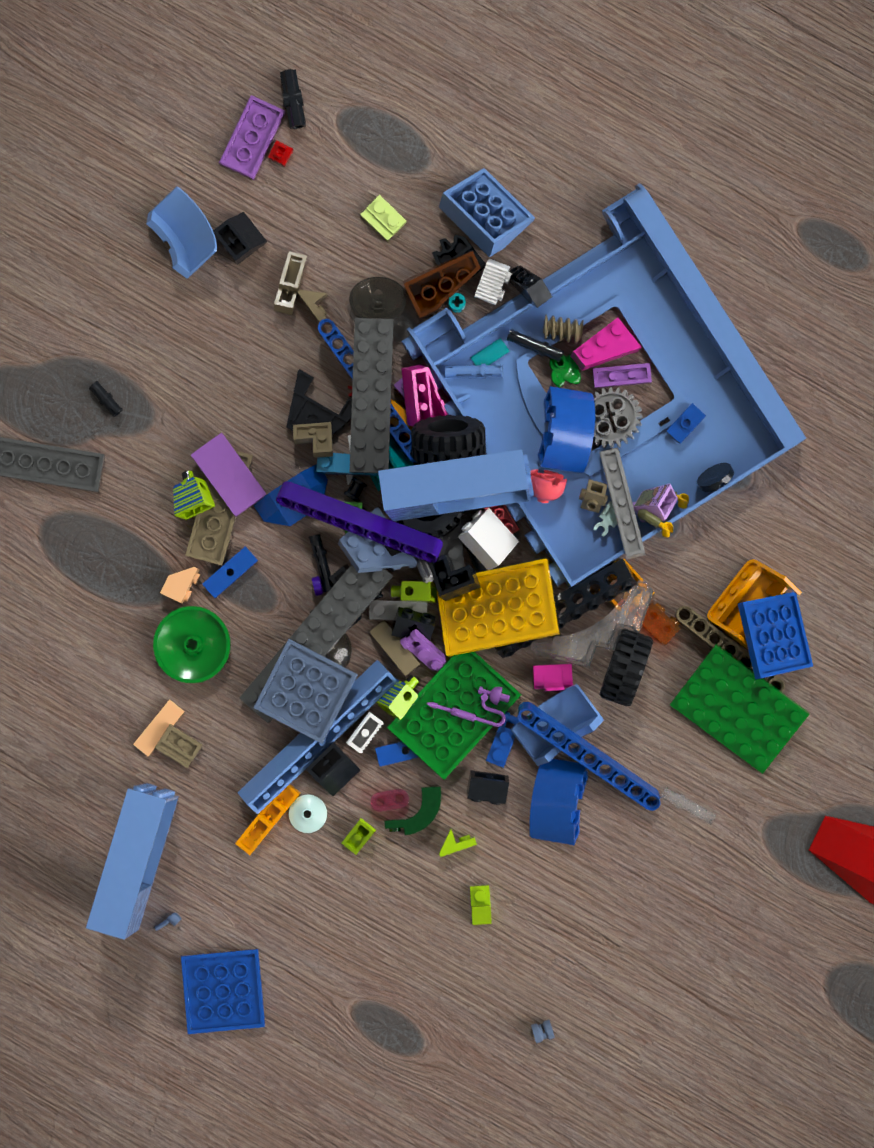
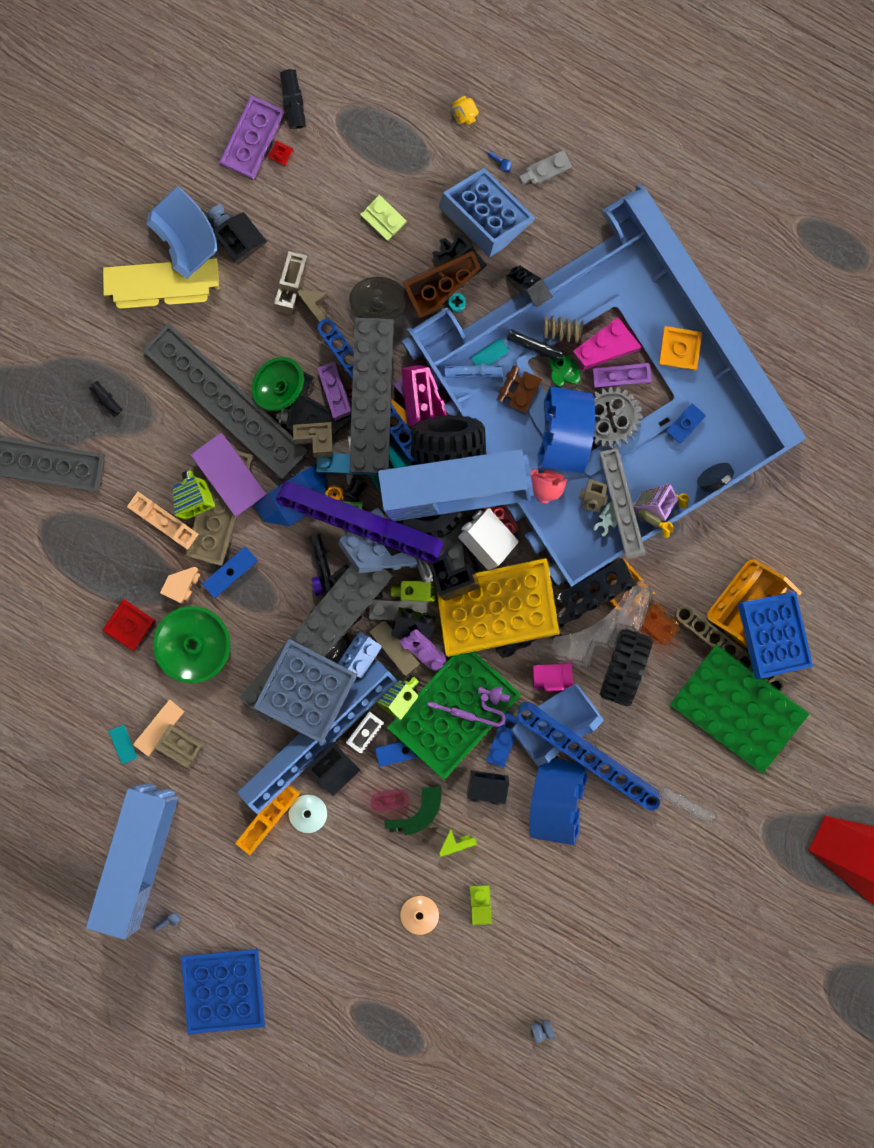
(123, 744): none -> teal sticker
(128, 625): none -> red tile
(148, 283): none -> light yellow slope
(162, 520): none -> light nougat slope
(217, 215): none -> sand blue wheel
(225, 401): none -> dark grey plate
(272, 379): none -> green dish
(282, 416): none -> flat silver plate
(333, 489): none -> light orange plate
(335, 390): none -> medium lavender plate
(358, 836): lime slope -> none
(360, 654): none -> medium blue brick
(426, 907): none -> light nougat dish
(464, 110): none -> yellow head
(492, 282): white brick -> none
(505, 163): none -> blue hand
(524, 393): none -> reddish brown plate
(546, 169): none -> light grey hinge
(680, 348): none -> light orange plate

